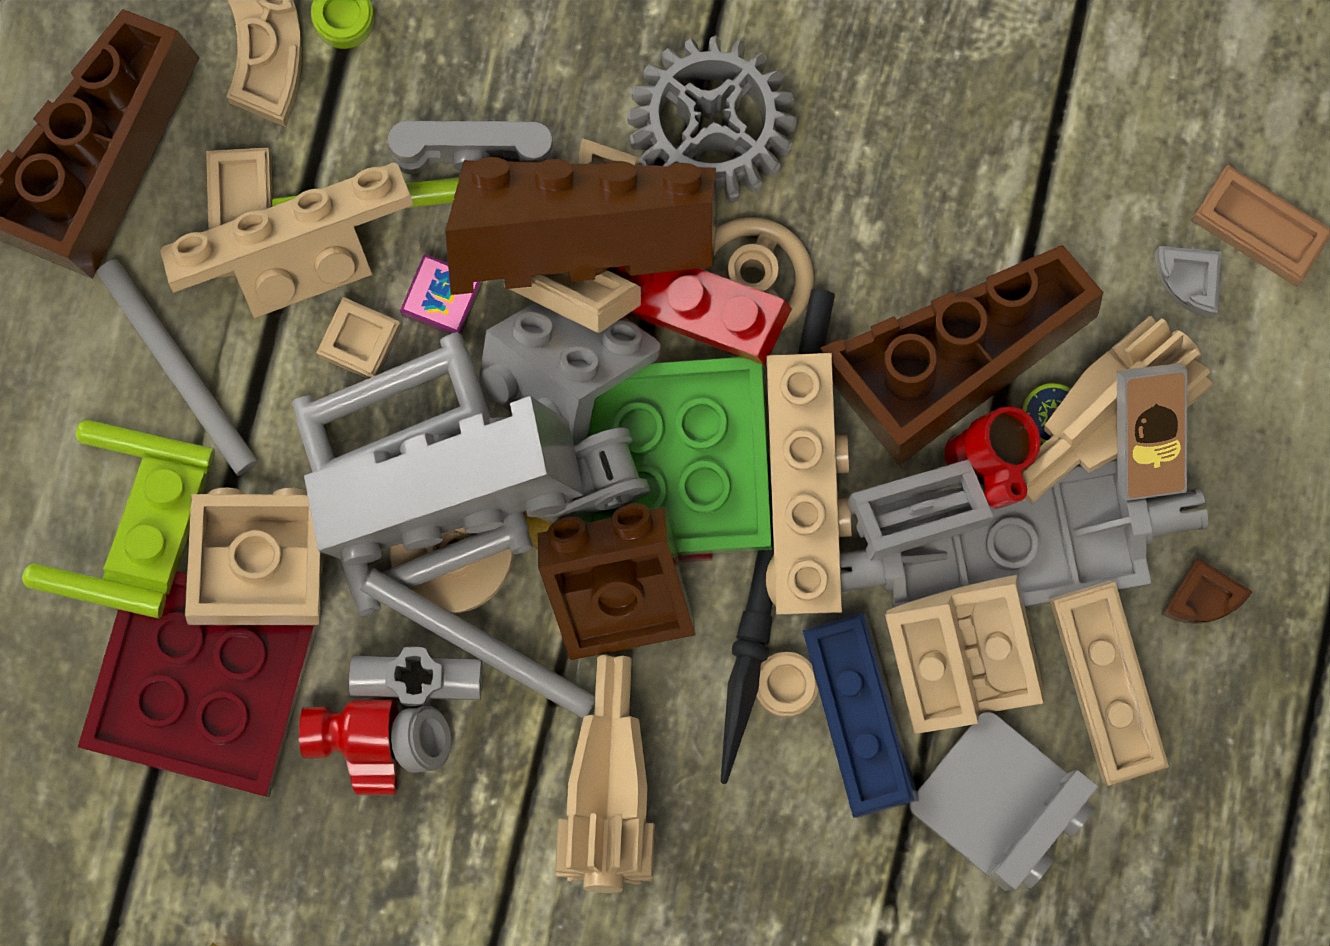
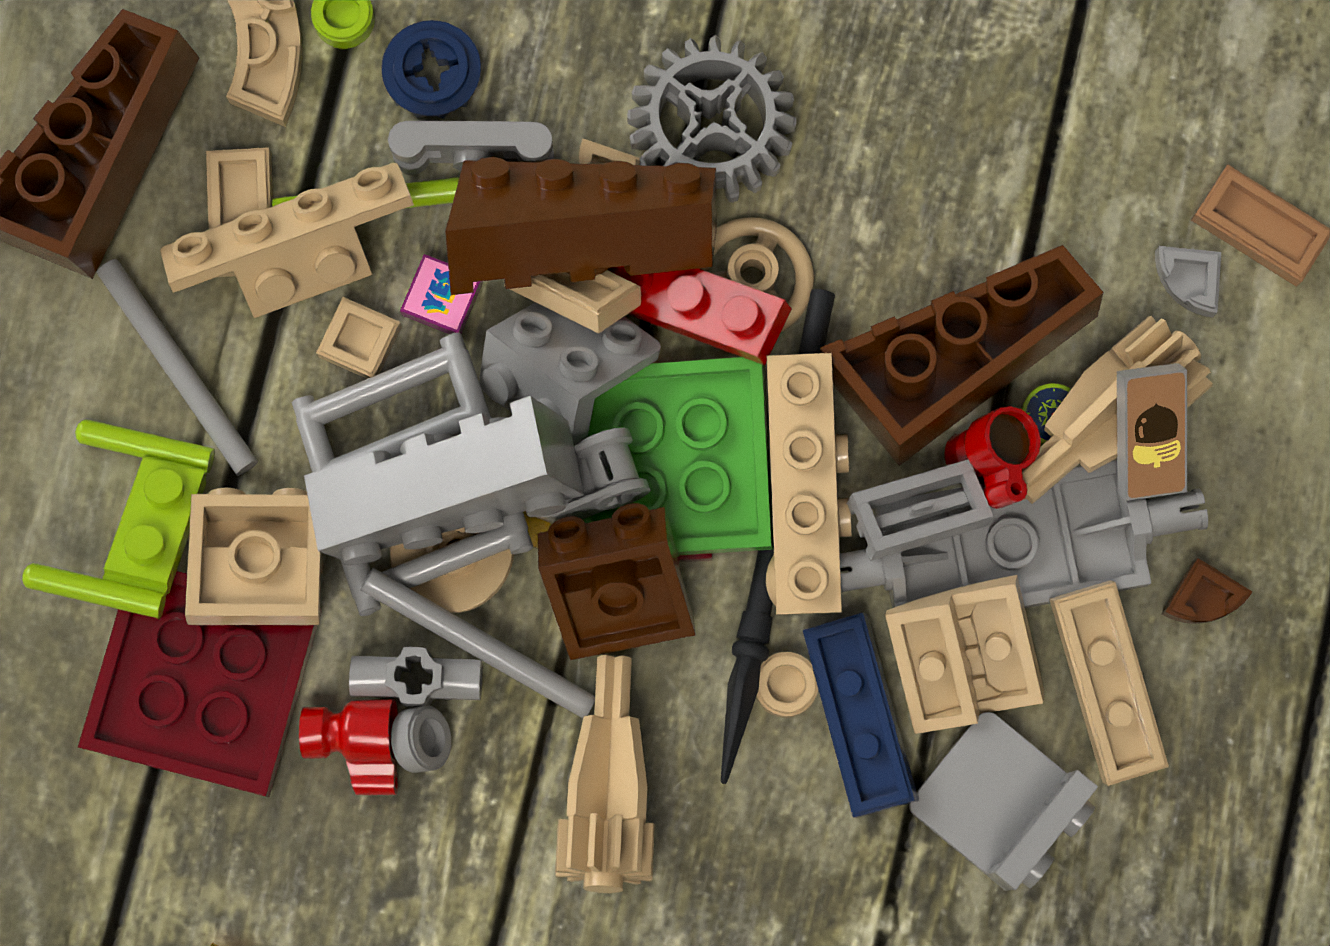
(405, 58): none -> dark blue gear

